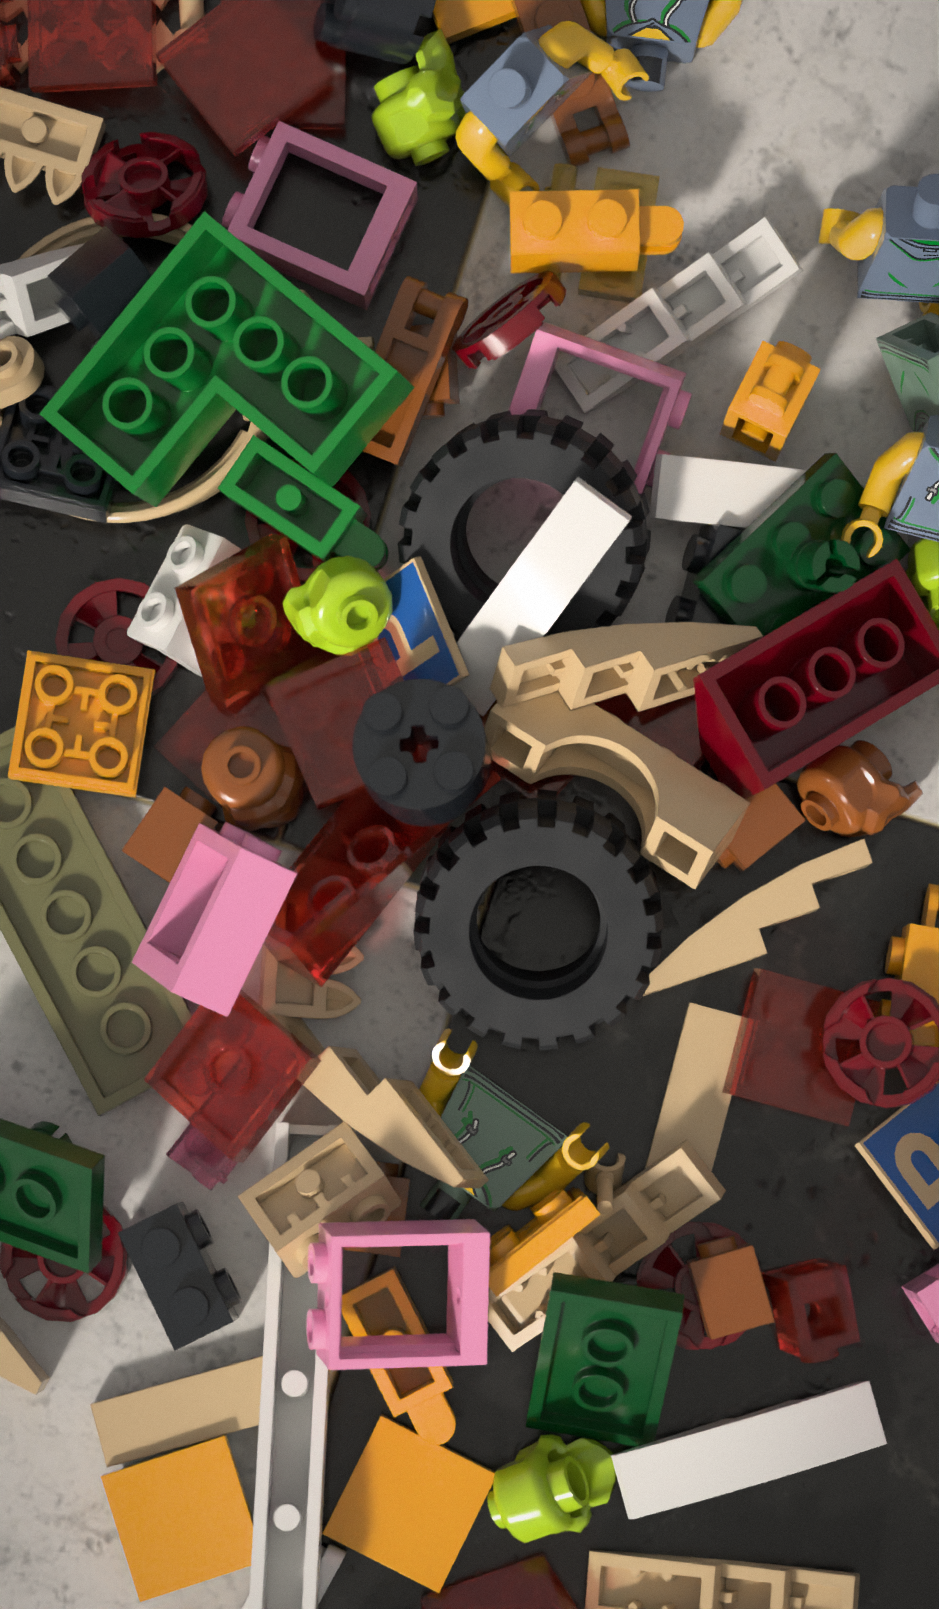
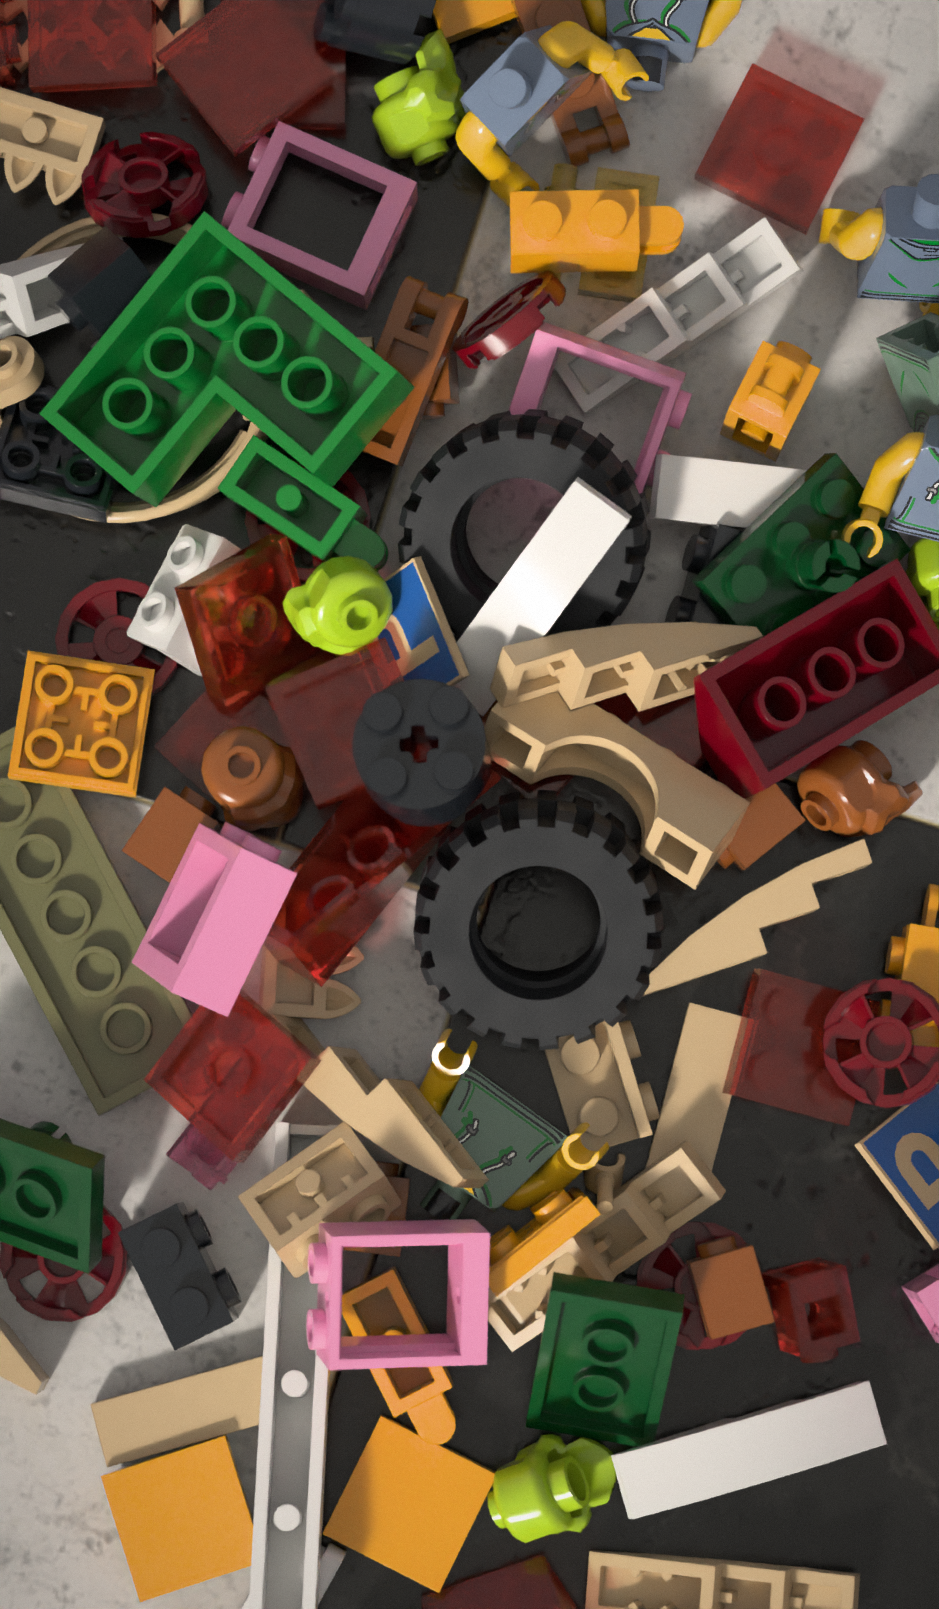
(601, 1087): none -> tan bracket
(779, 148): none -> clear red plate

